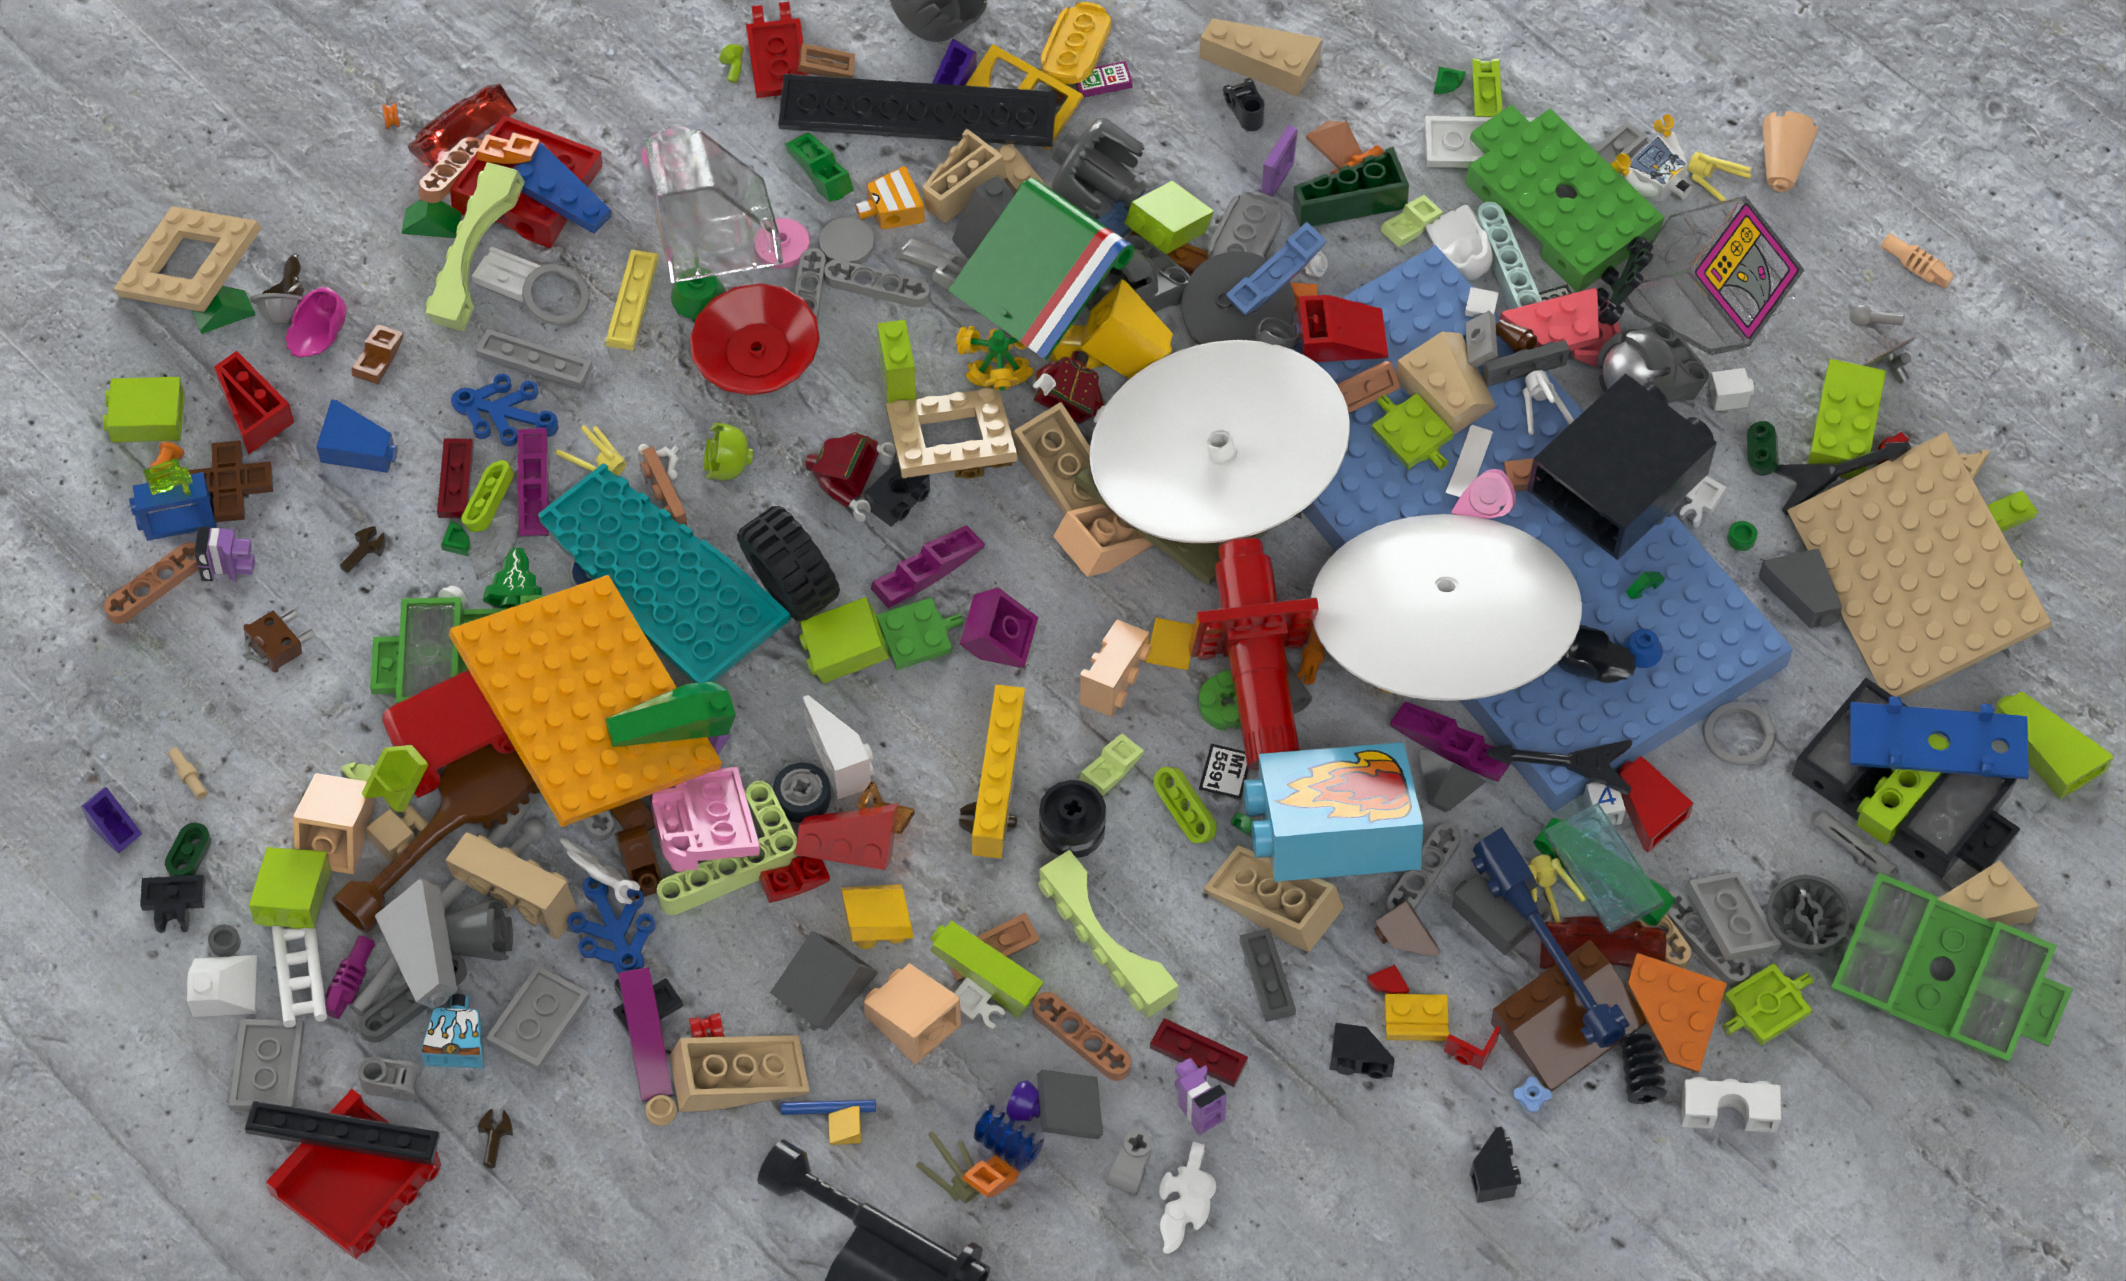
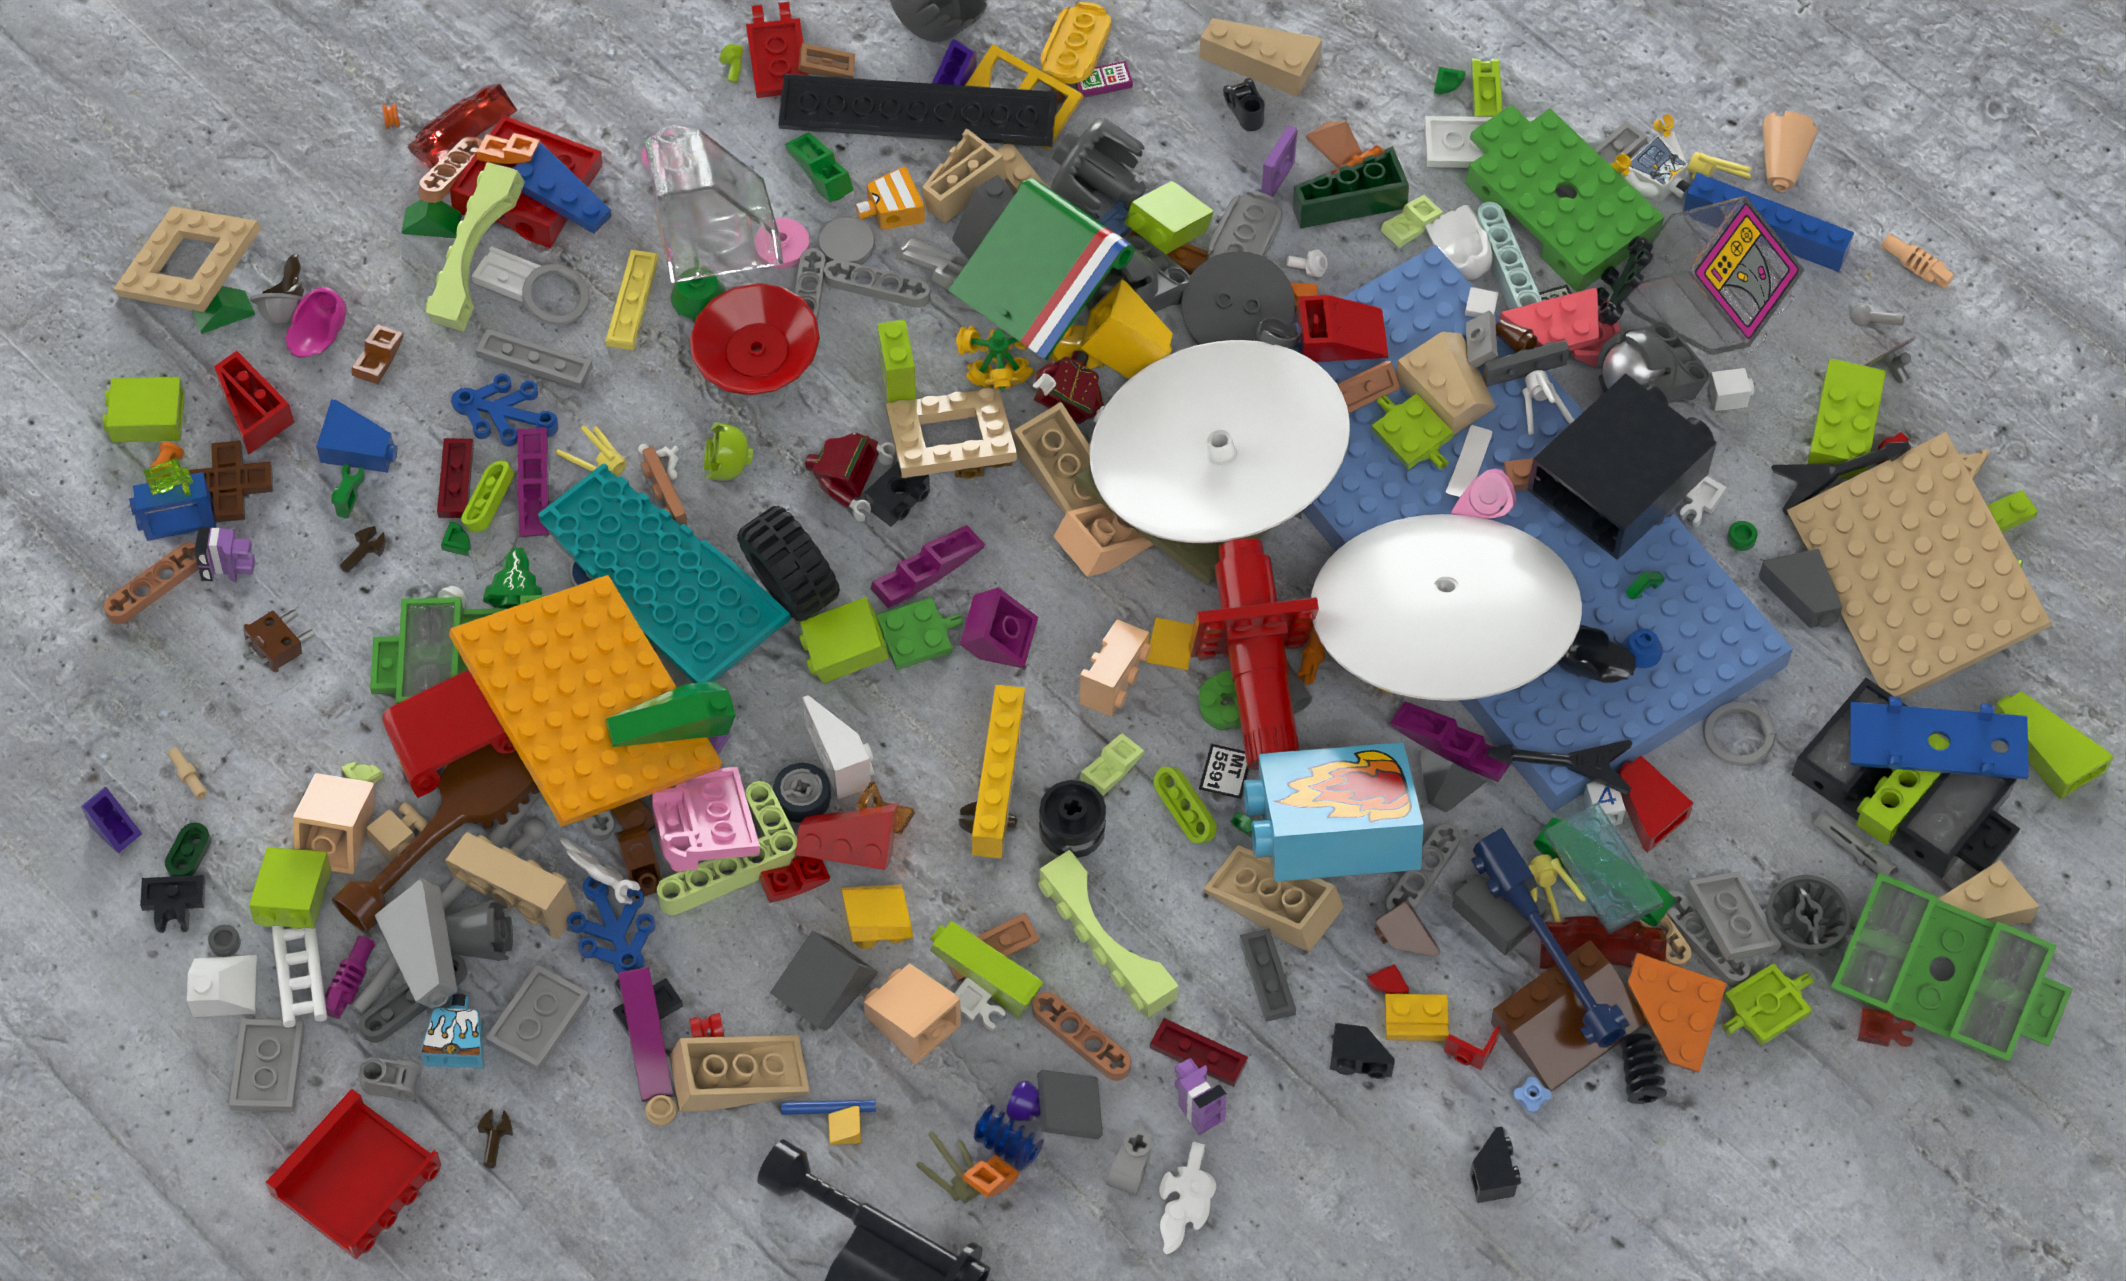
(342, 1132): black tile -> none
(346, 494): none -> green plate
(396, 776): lime panel -> none
(1277, 271): medium blue slope -> none
(1756, 1101): white arch -> none
(1762, 445): dark green plate -> none
(1800, 232): none -> blue brick
(1879, 1028): none -> clear red plate

